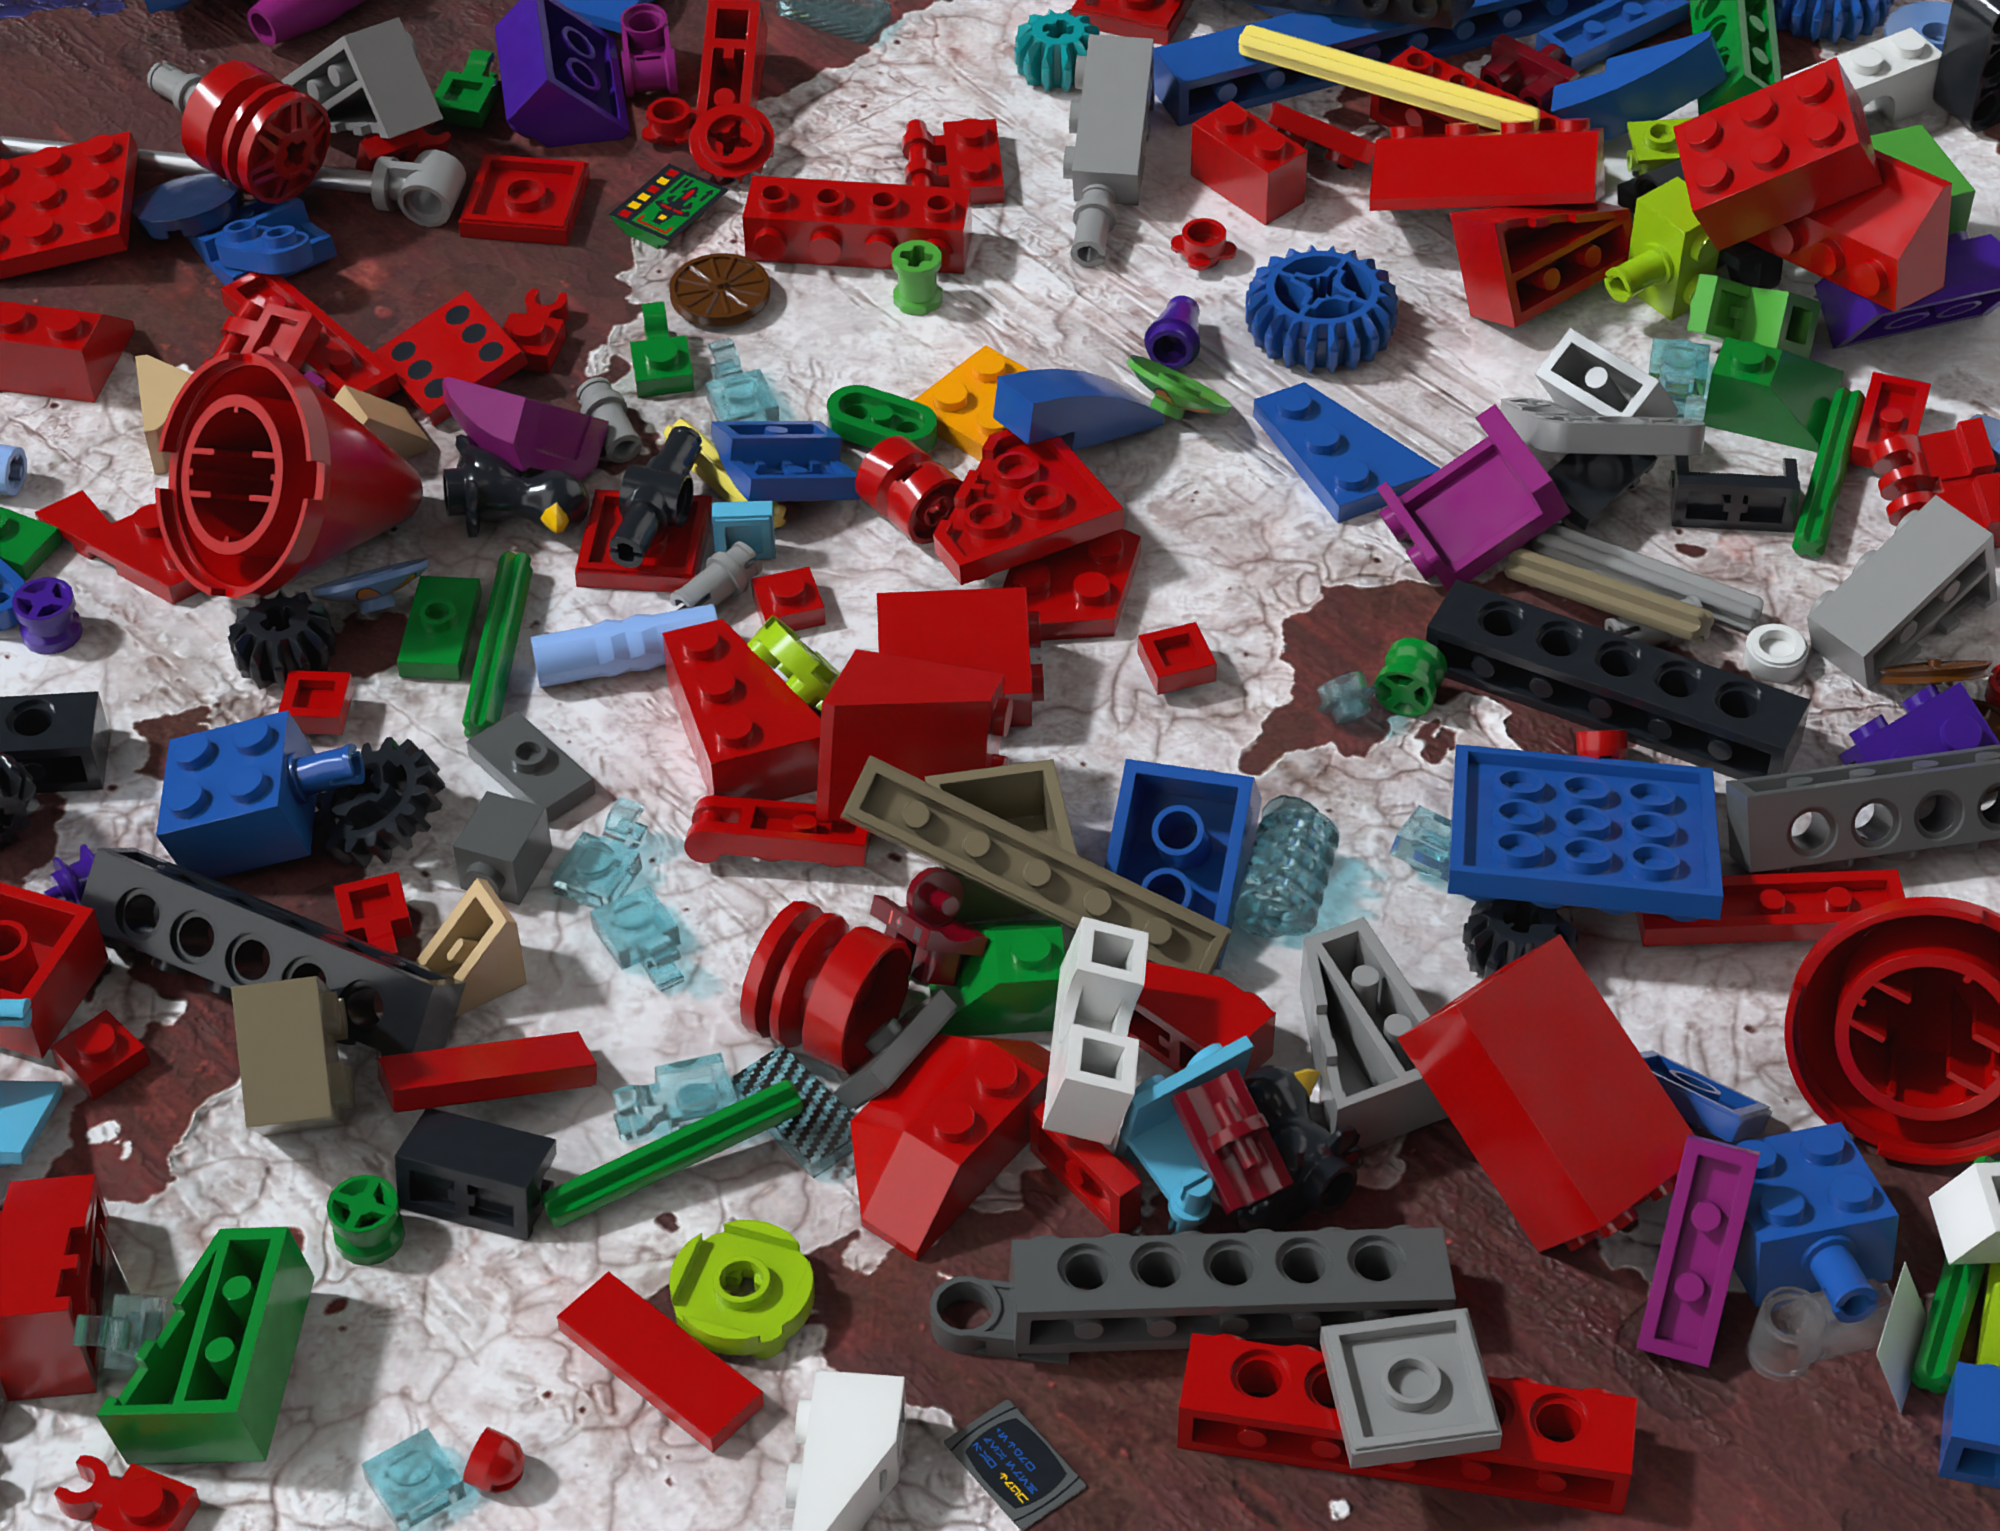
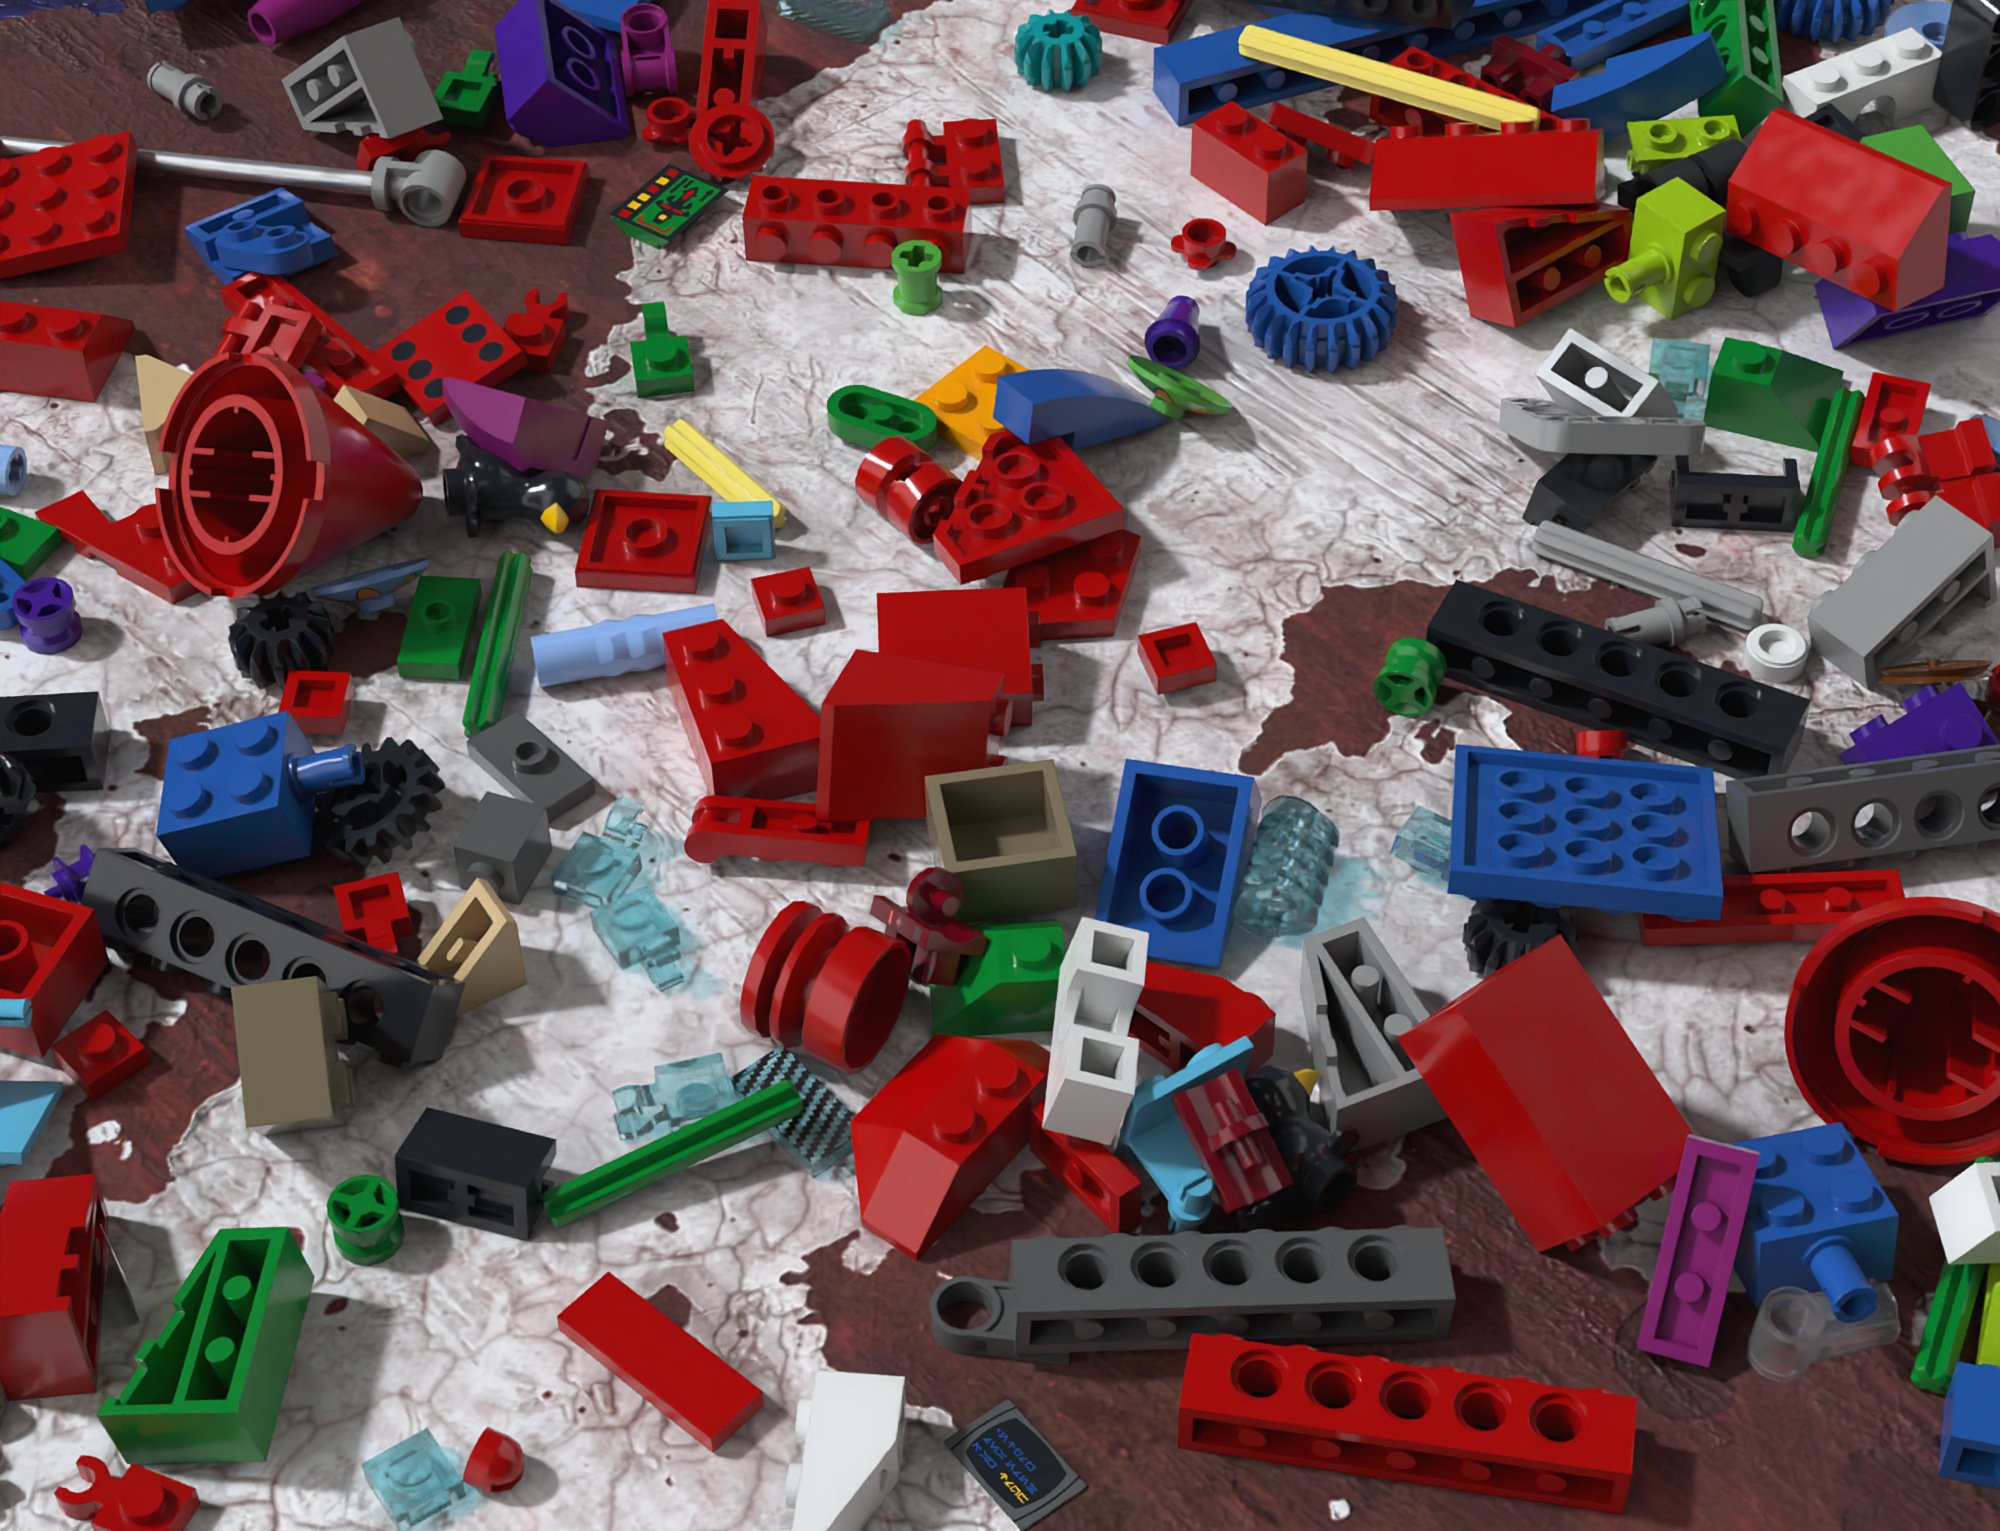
(122, 1328): clear light blue plate -> none
(187, 204): dark blue tile -> none
(255, 131): red wheel -> none
(486, 1071): red tile -> none
(603, 402): light grey pin -> none
(655, 496): black pin -> none
(719, 289): reddish brown wheel -> none
(723, 577): light grey pin -> none
(736, 393): clear light blue plate -> none
(750, 1323): lime plate -> none
(784, 460): blue slope -> none
(806, 670): lime plate -> none
(894, 1048): dark grey plate -> none
(1026, 866): dark tan tile -> none
(1111, 116): light grey wedge -> none
(1338, 451): blue wing -> none
(1346, 697): clear light blue plate -> none
(1410, 1388): light grey plate -> none
(1475, 506): magenta panel -> none
(1609, 595): dark tan axle -> none
(1708, 1102): blue plate -> none
(1753, 314): bright green brick -> none
(1777, 154): red brick -> none
(1902, 1337): white sticker -> none

